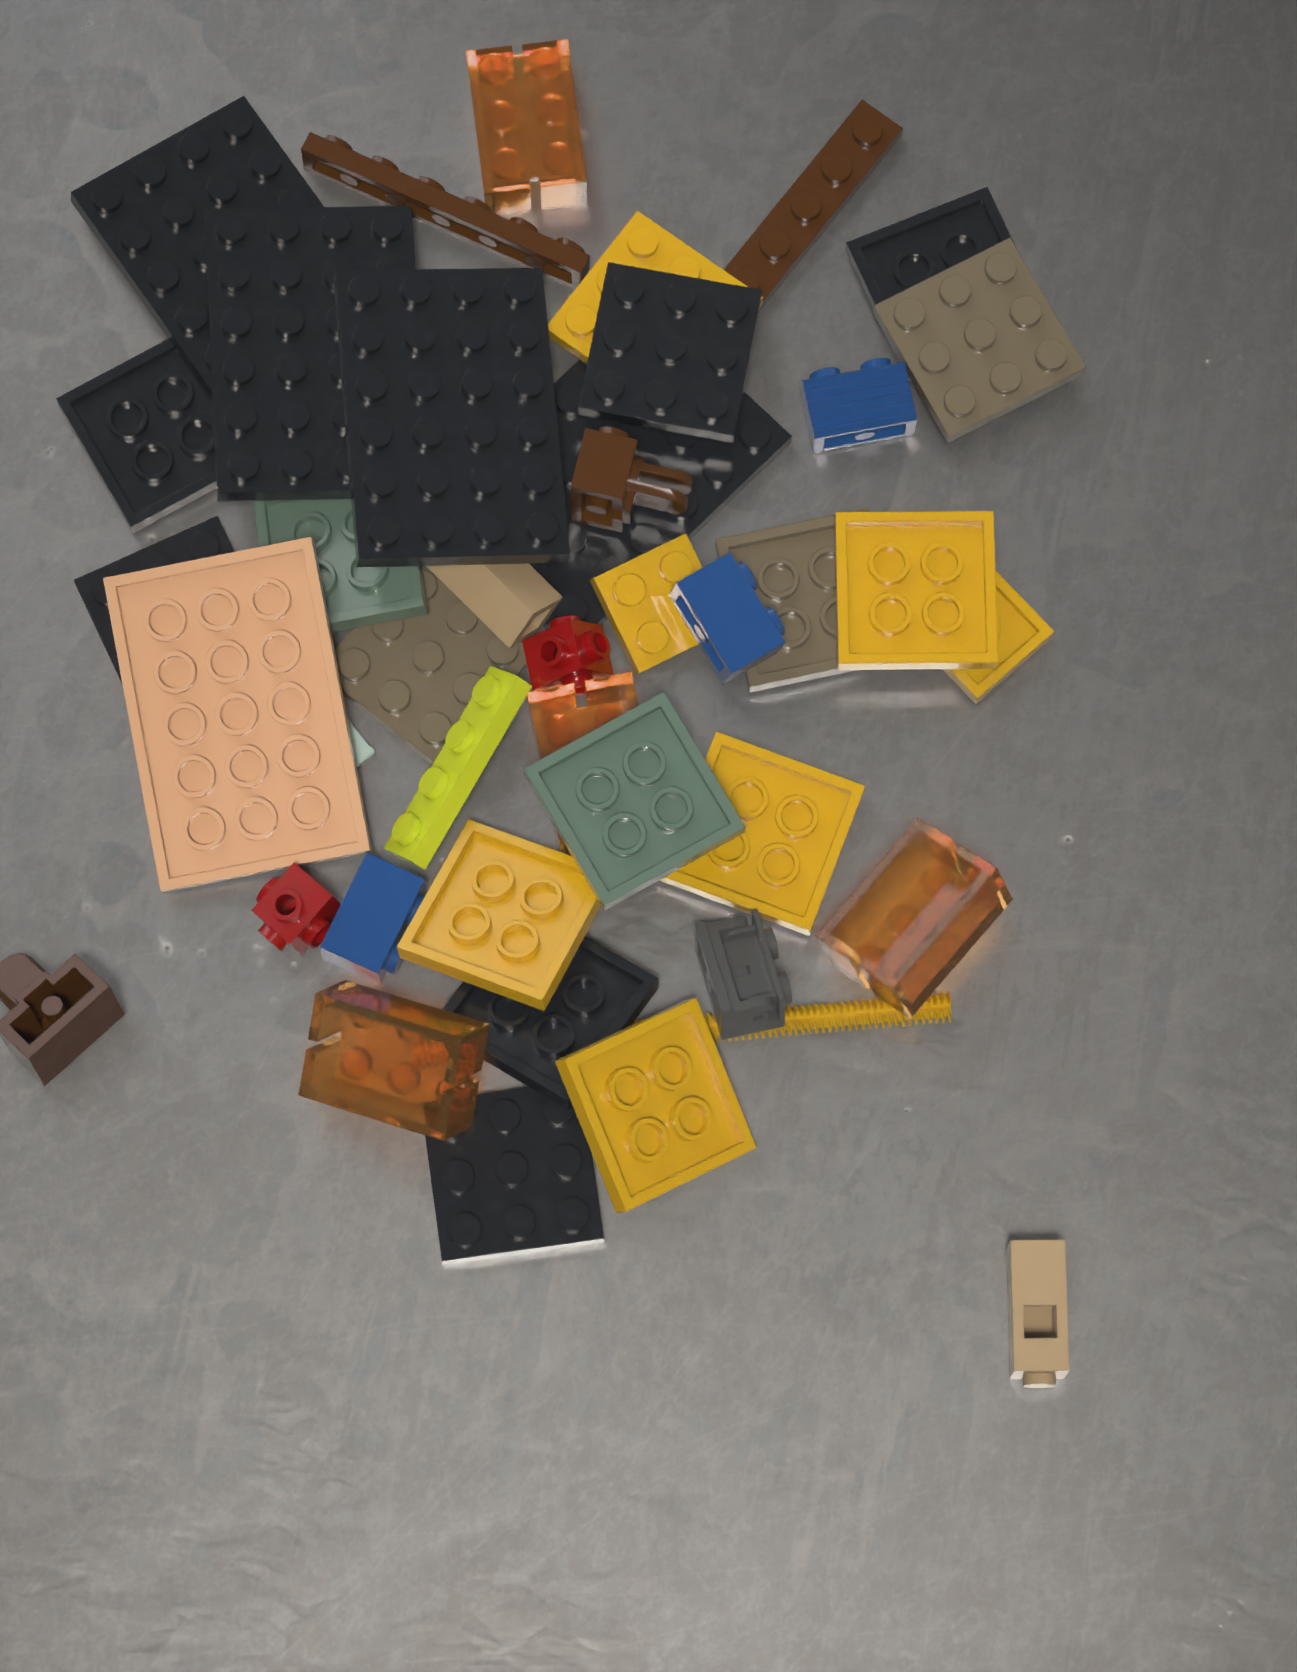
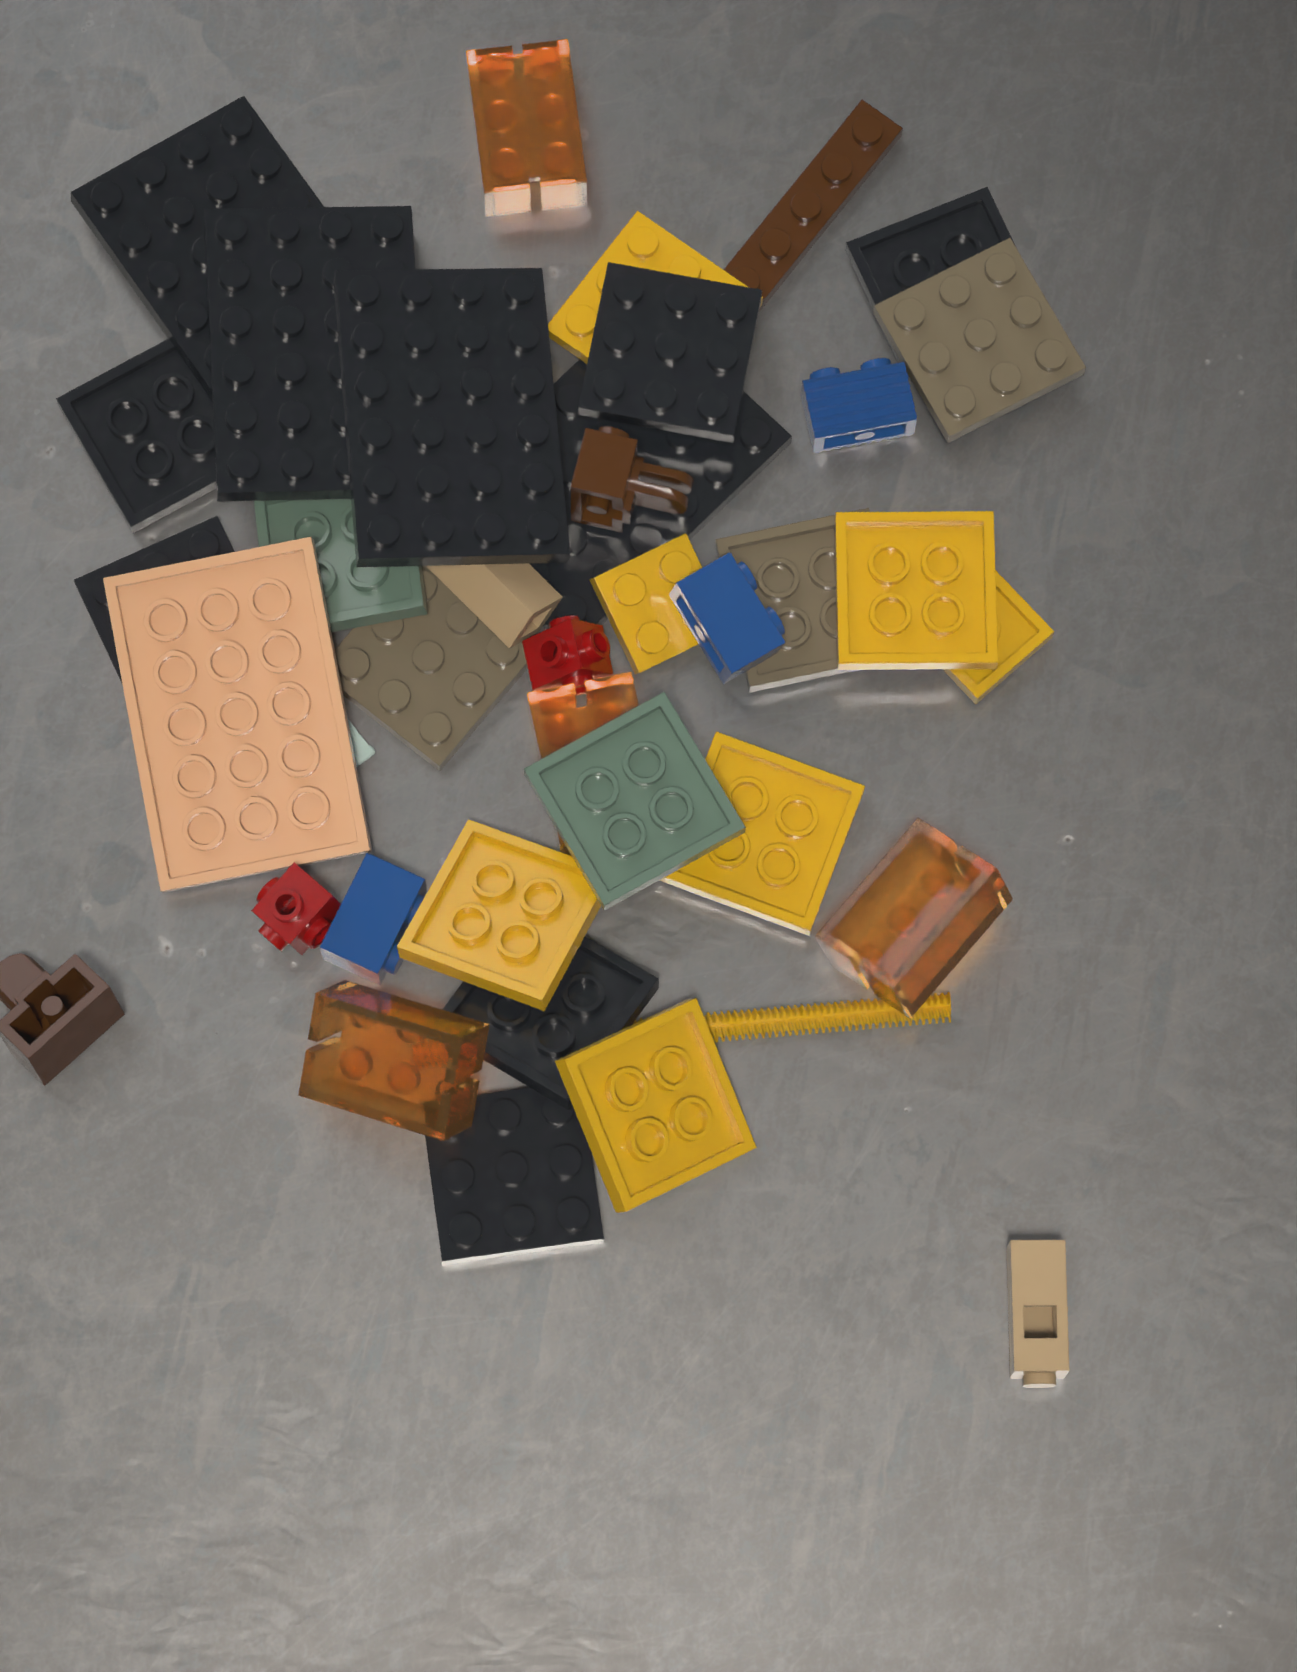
(431, 204): reddish brown plate -> none
(457, 767): neon yellow plate -> none
(742, 975): dark grey hinge -> none

